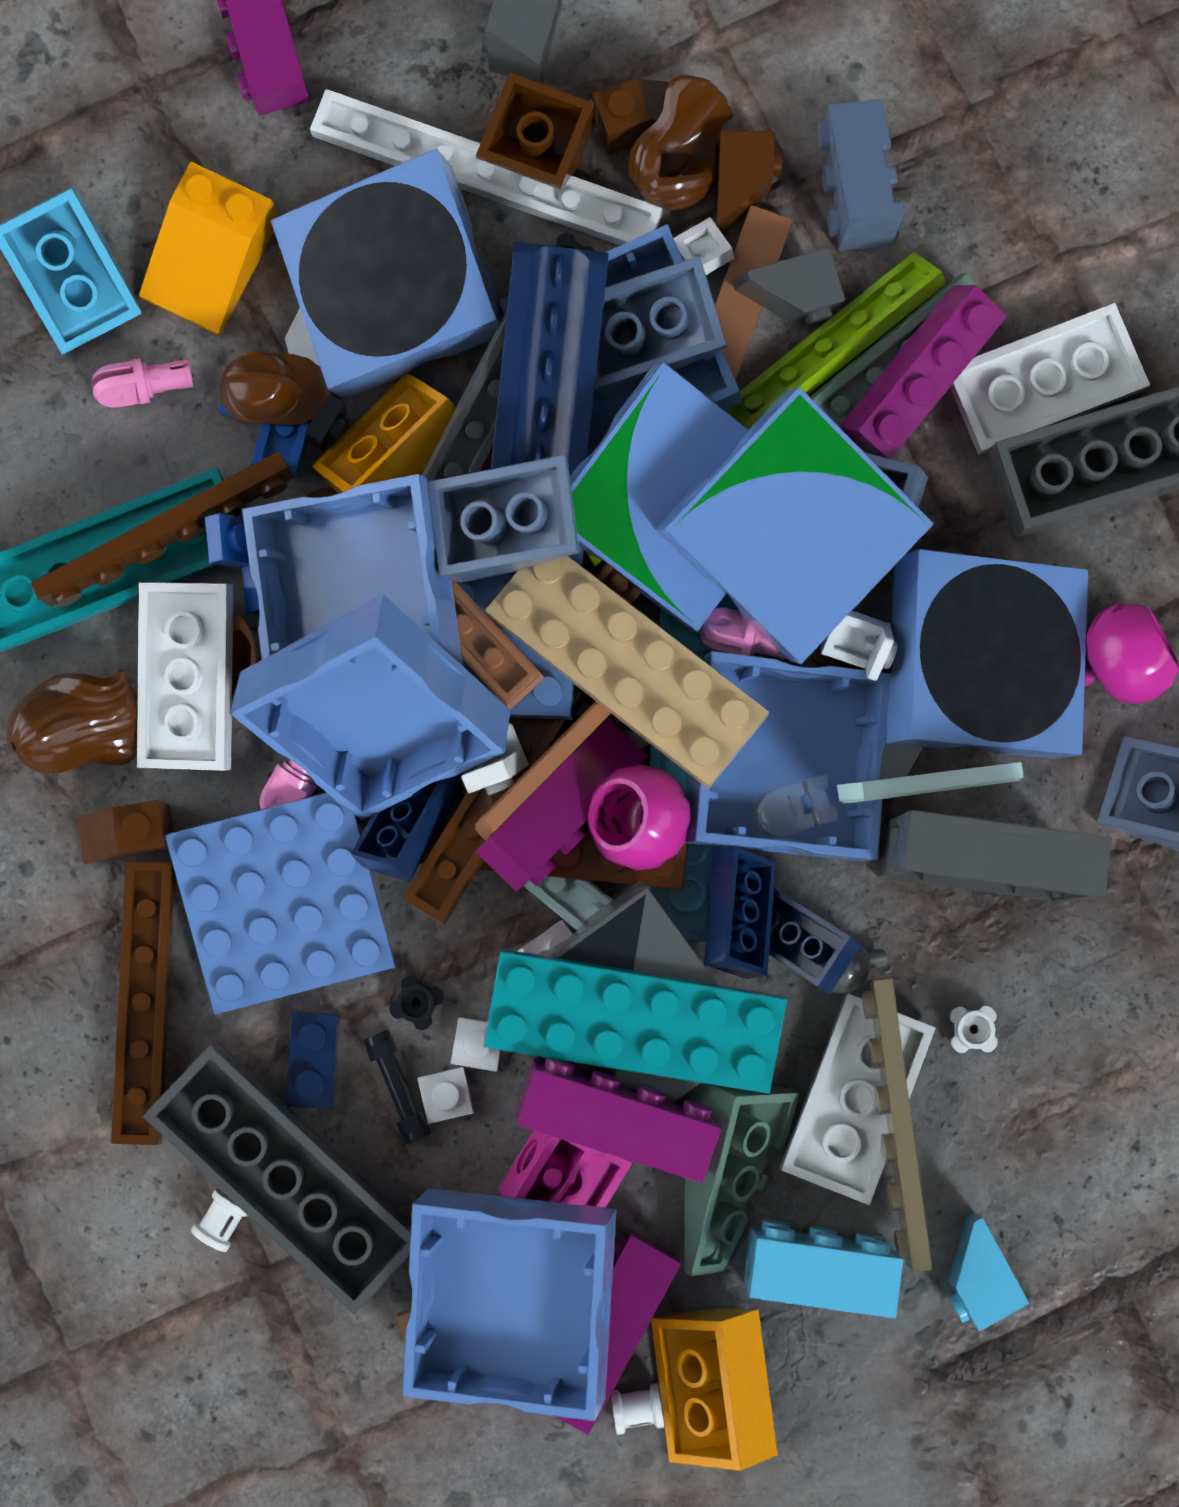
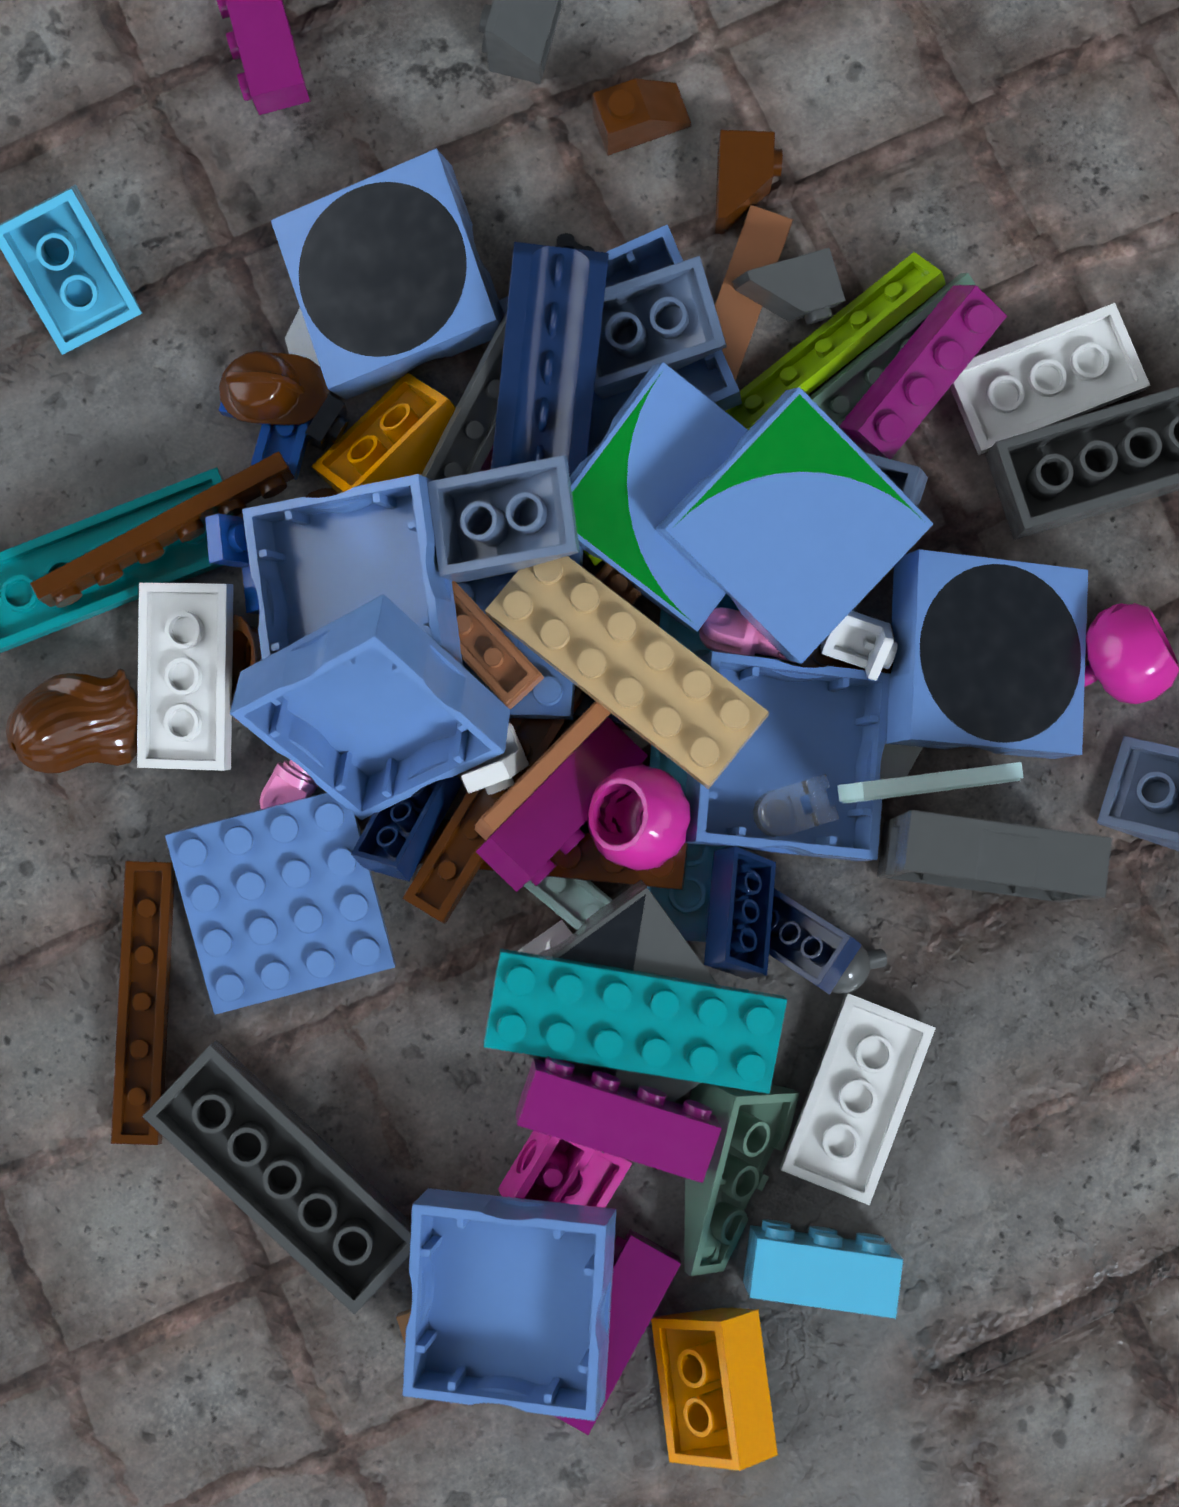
(125, 831): reddish brown slope -> none
(136, 382): bright pink arm -> none
(207, 248): light orange slope -> none
(218, 1222): white bush -> none
(312, 1060): dark blue plate -> none
(400, 139): white plate -> none
(412, 1124): black bar -> none
(418, 1015): black plate -> none
(446, 1095): white plate -> none
(469, 1047): white plate -> none
(537, 131): reddish brown slope -> none
(637, 1409): white bush -> none
(678, 154): reddish brown piece -> none
(708, 243): white plate -> none
(859, 175): sand blue wedge -> none
(899, 1142): dark tan plate -> none
(982, 1278): medium azure slope -> none
(985, 1036): white plate -> none

